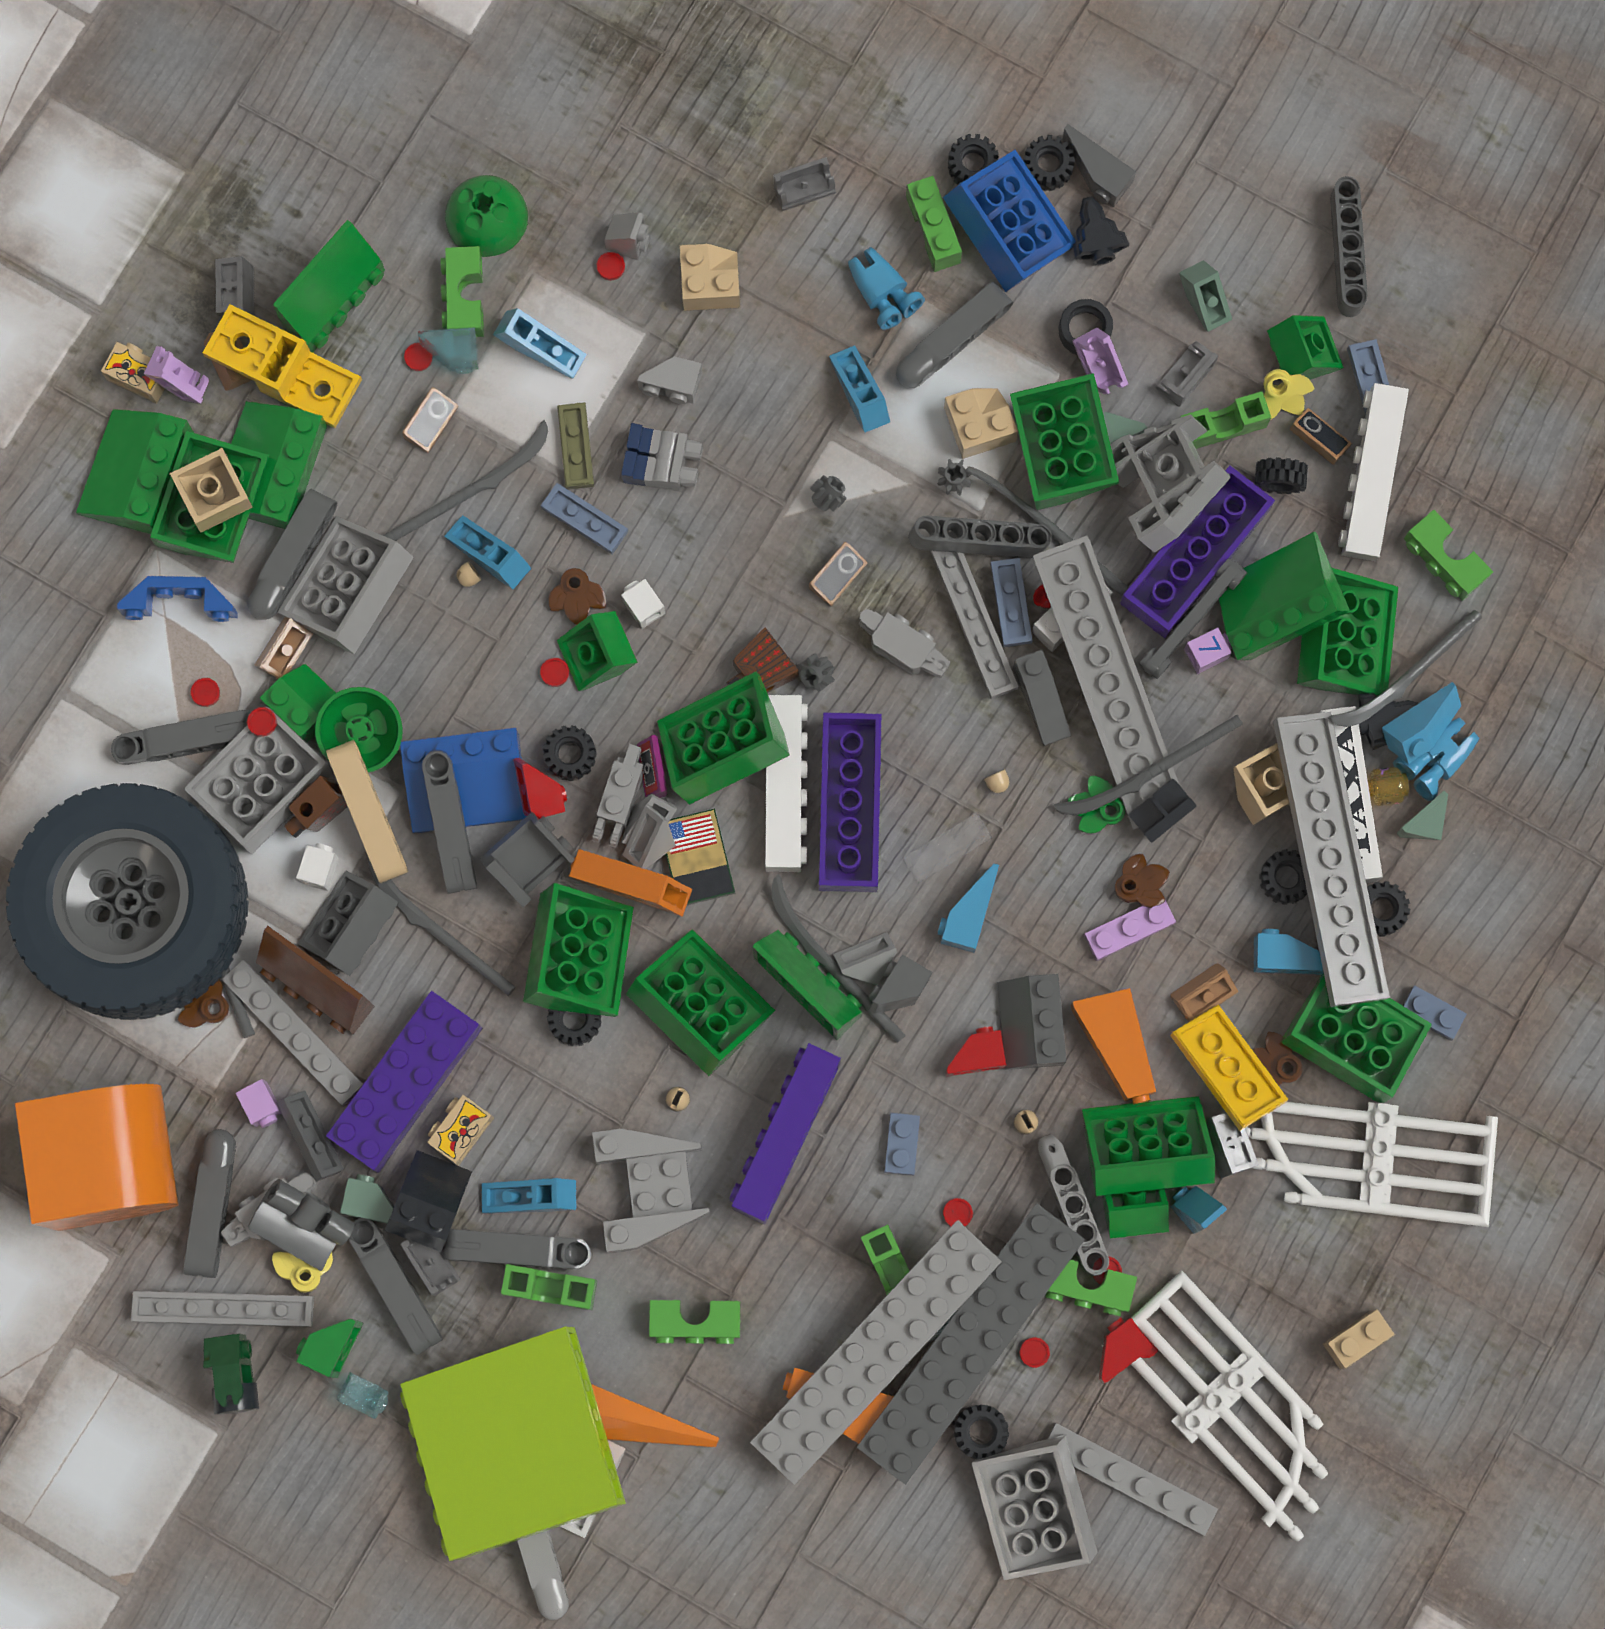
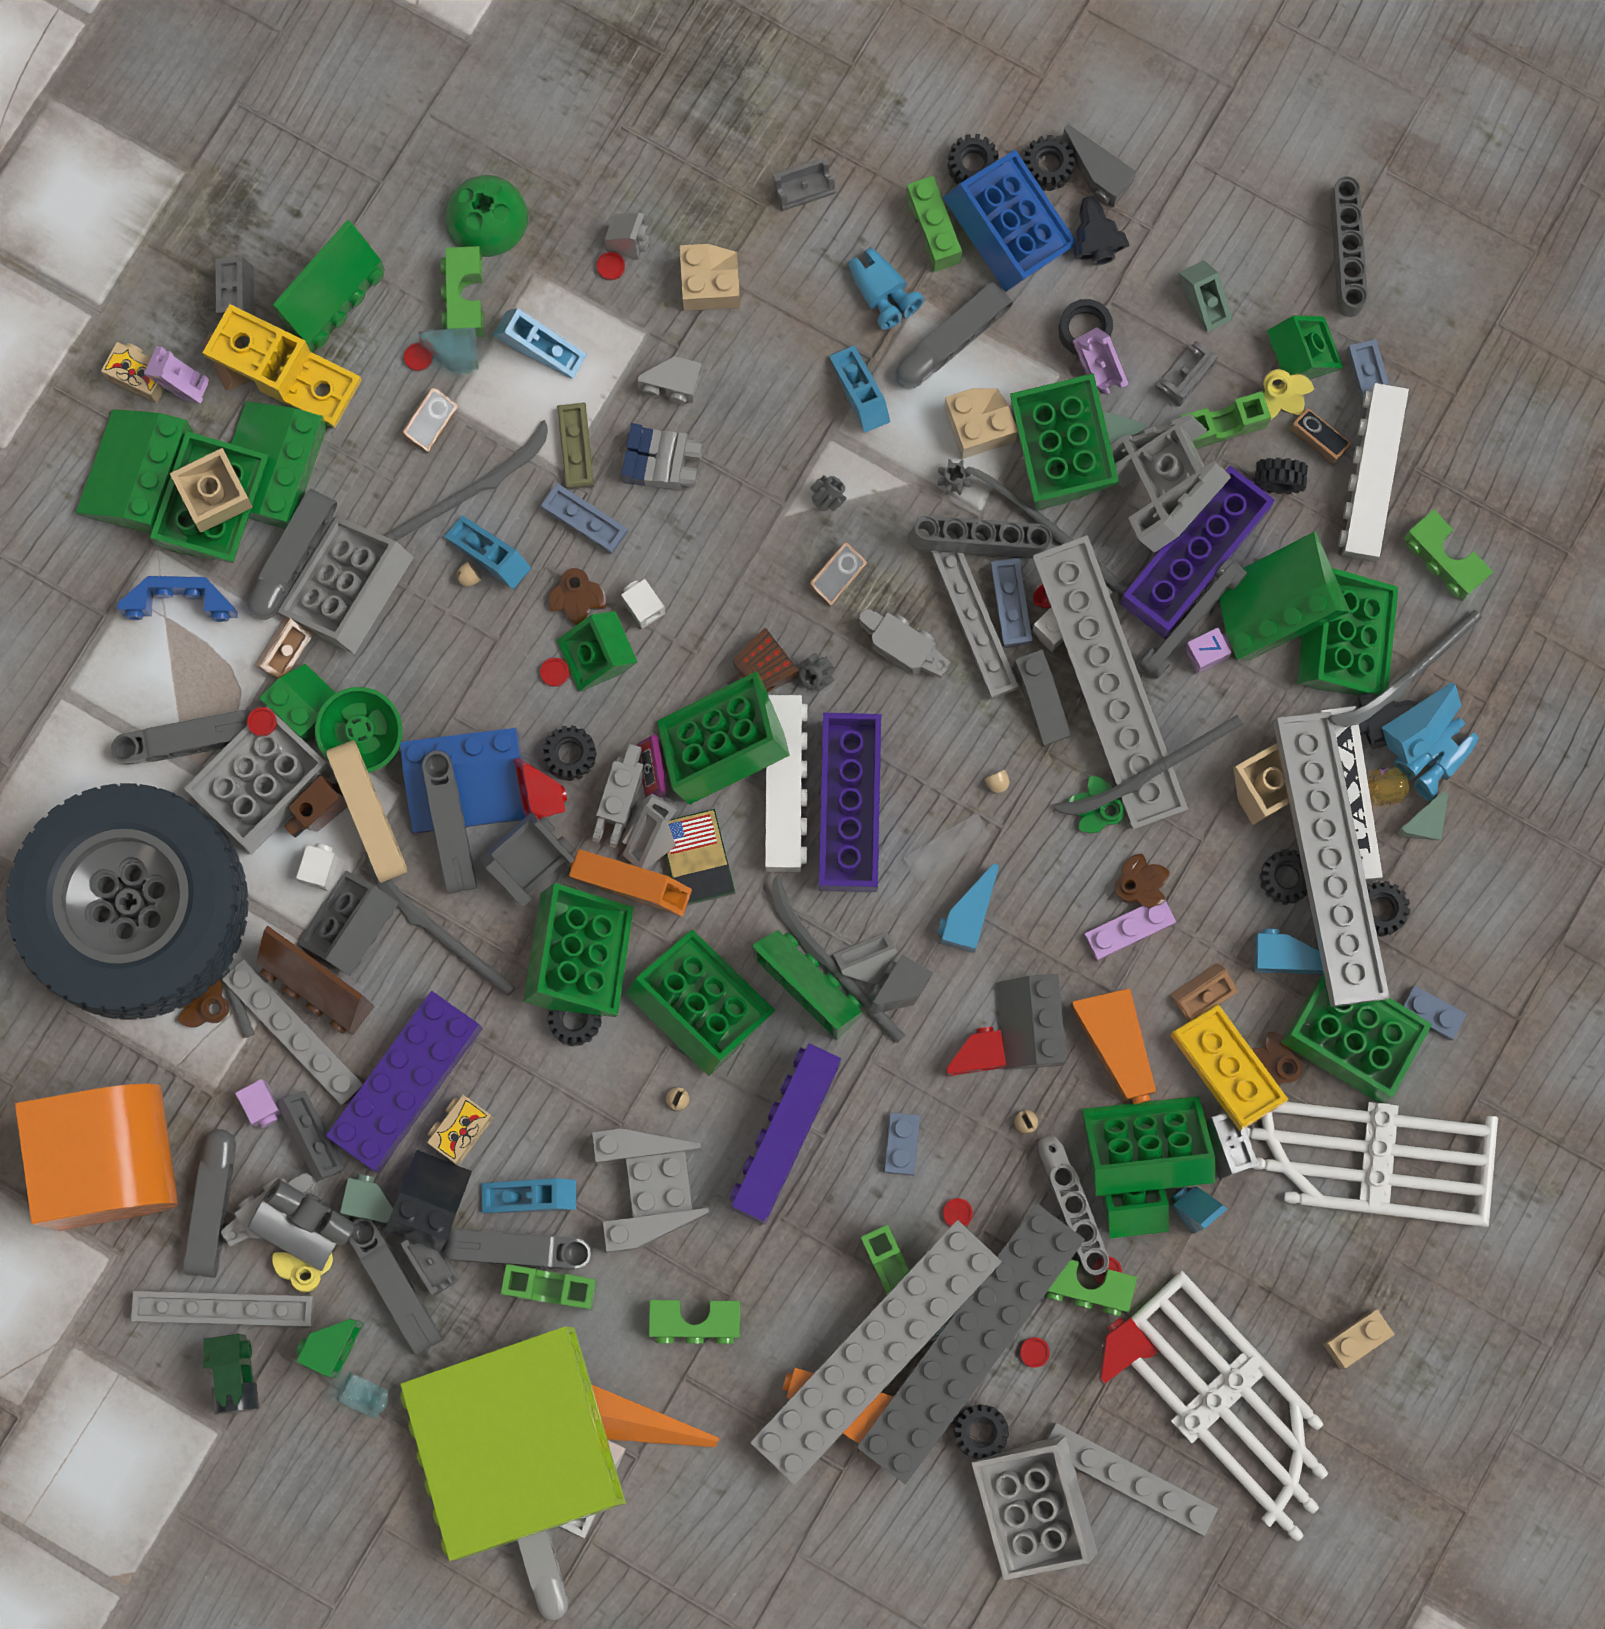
(205, 692): red piece -> none
(1162, 810): black panel -> none

